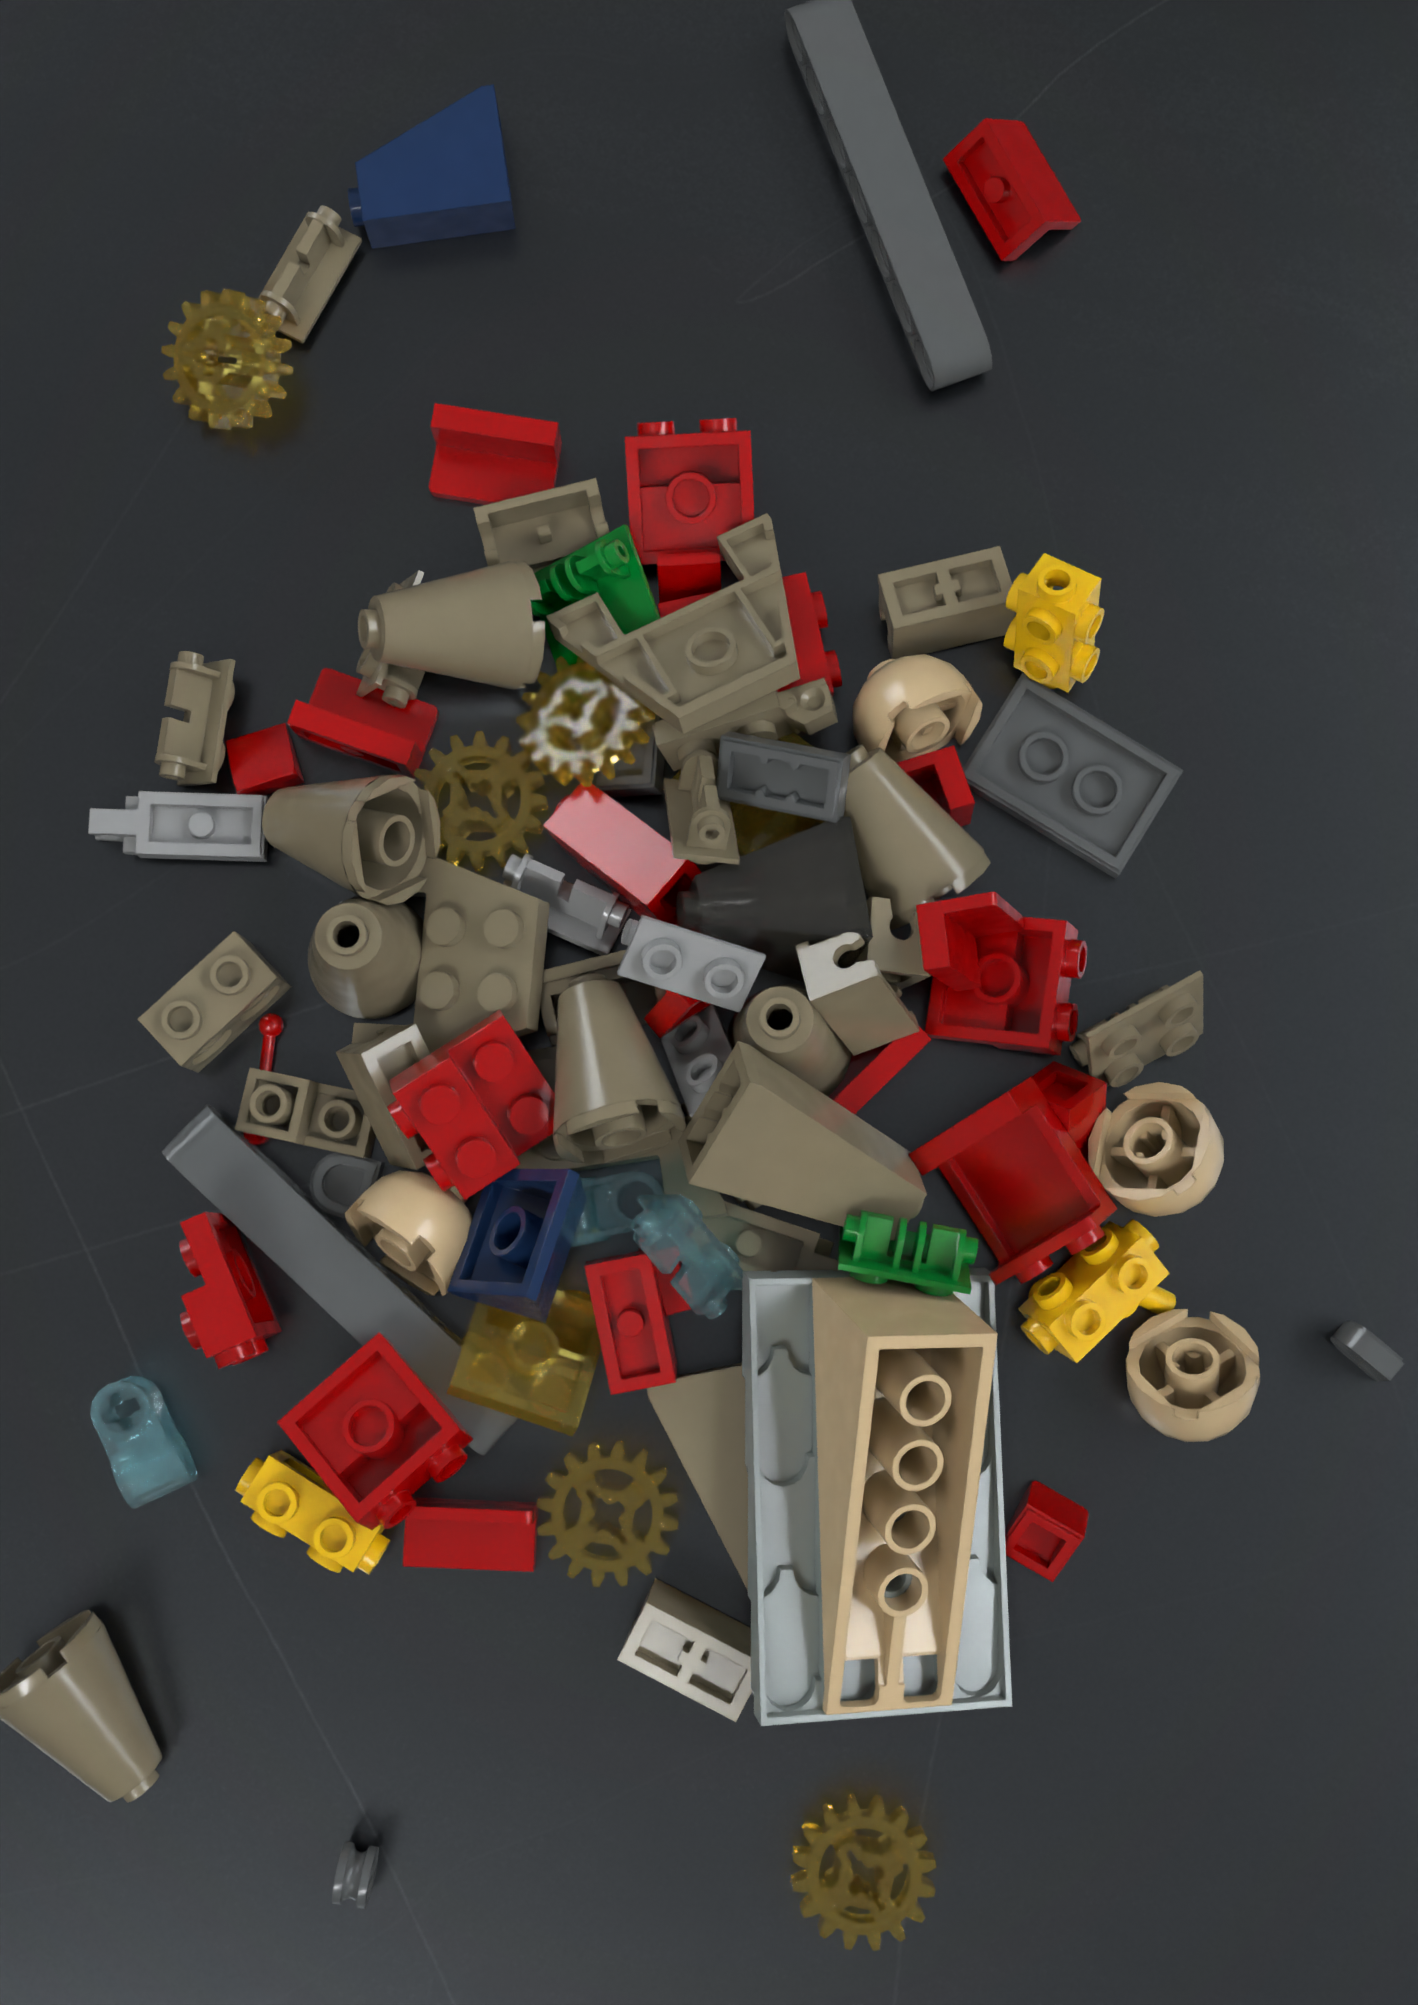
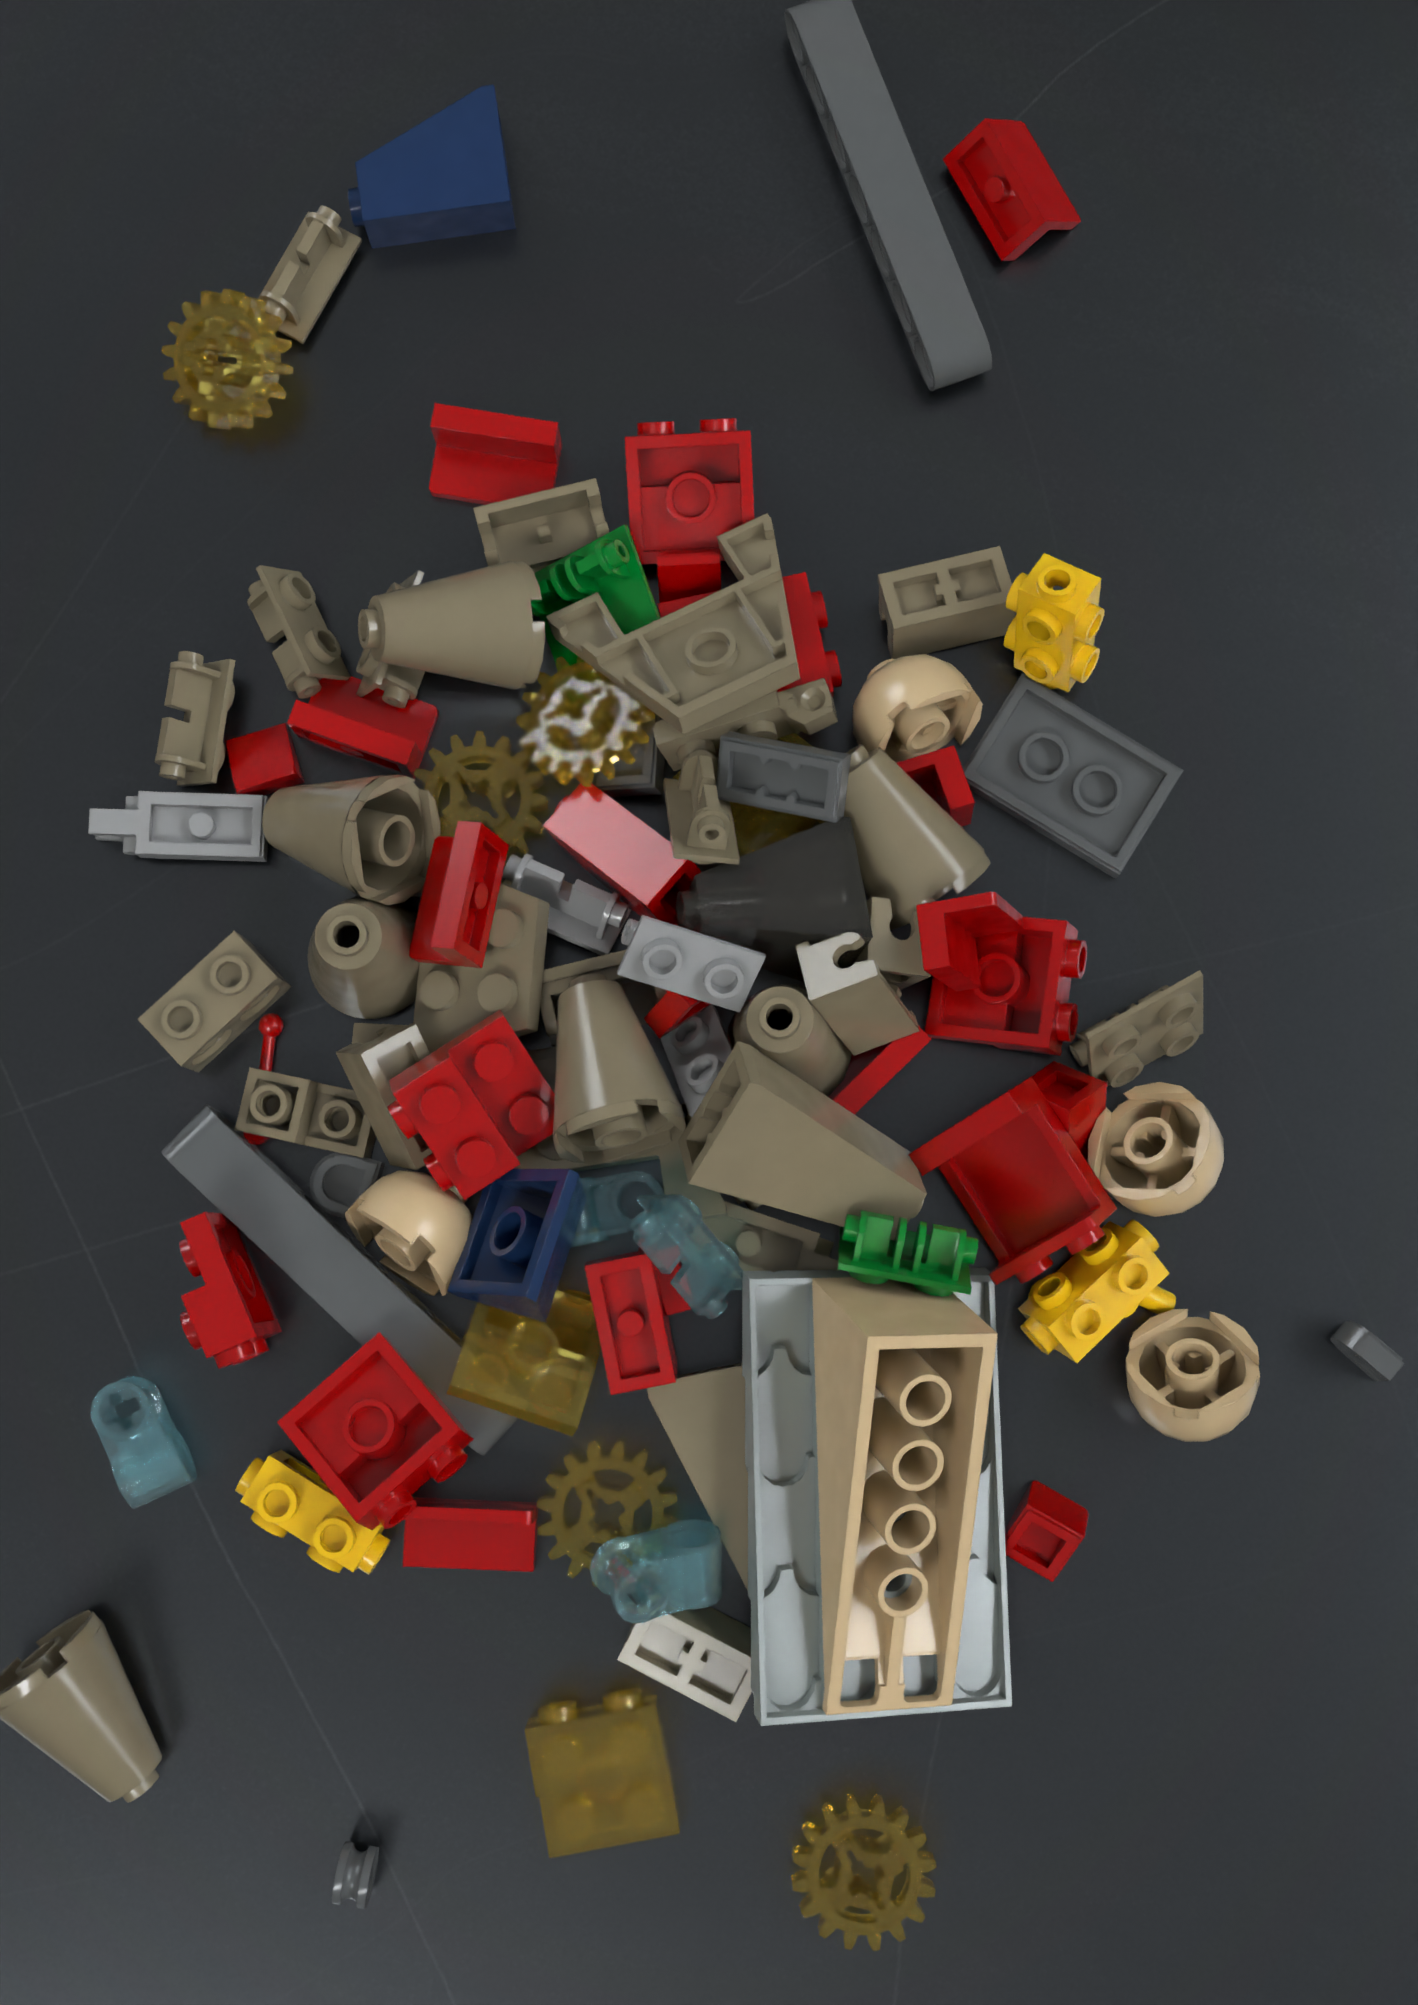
(287, 607): none -> dark tan hinge
(459, 897): none -> red panel
(602, 1773): none -> clear yellow plate
(670, 1571): none -> clear light blue piece

